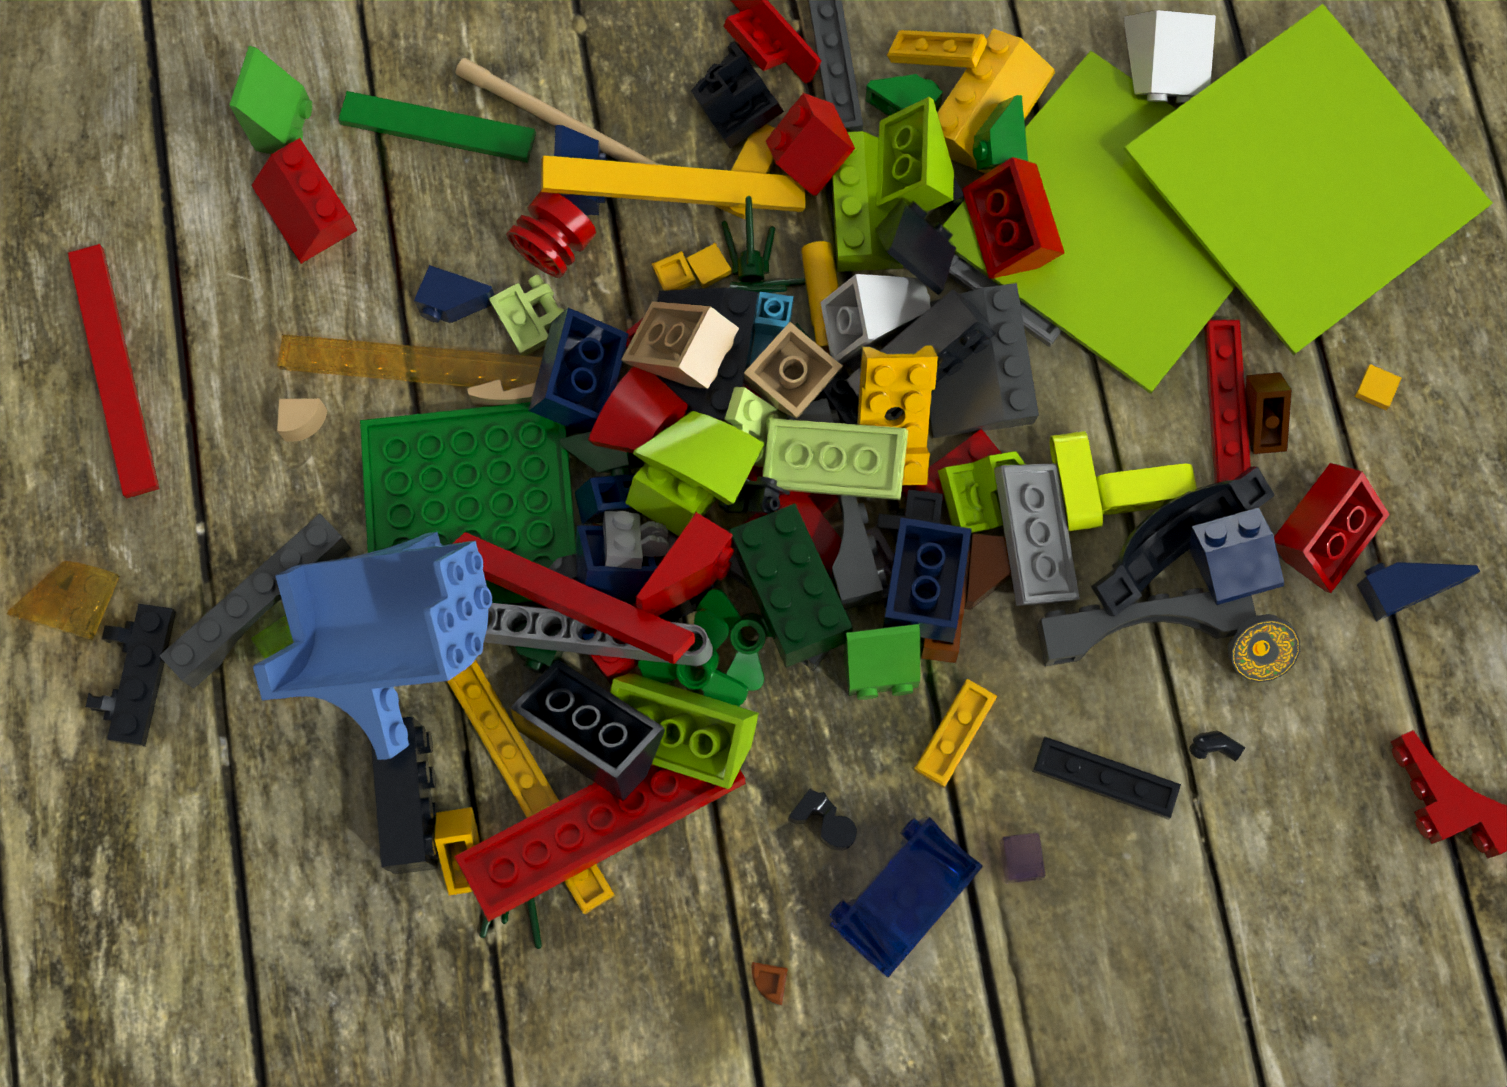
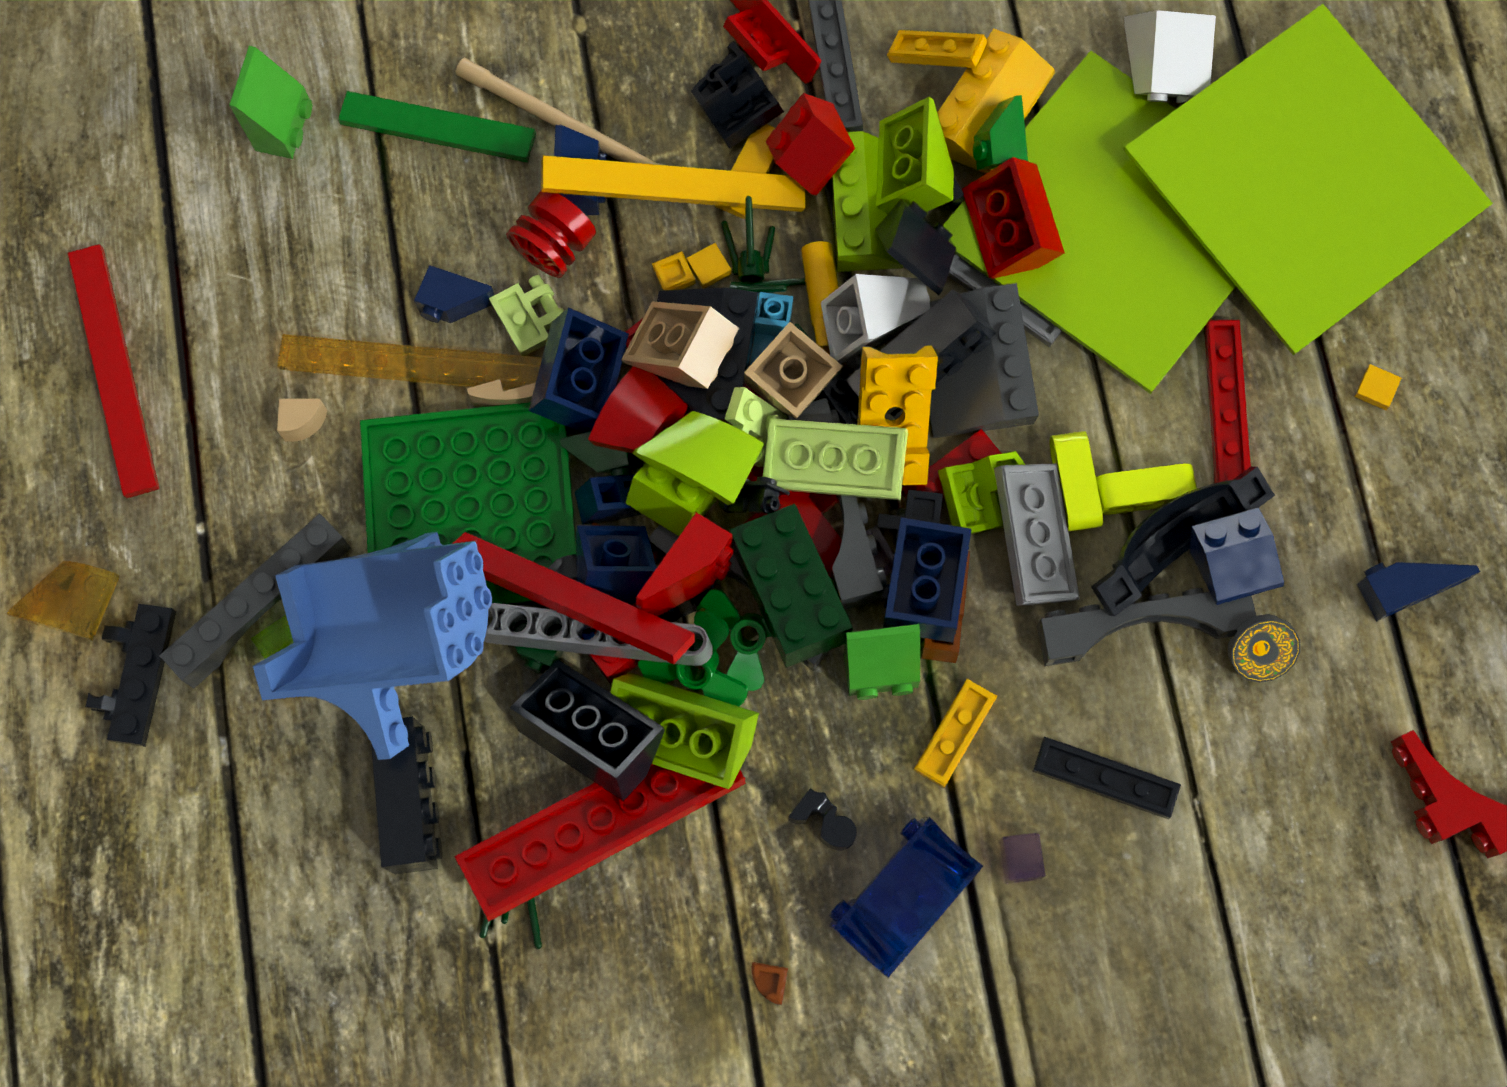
(302, 201): red slope -> none
(454, 834): yellow slope -> none
(519, 769): yellow tile -> none
(628, 541): light grey hinge -> none
(900, 92): green slope -> none
(987, 567): reddish brown slope -> none
(1215, 741): black arm -> none
(1268, 412): reddish brown slope -> none
(1331, 526): red slope -> none

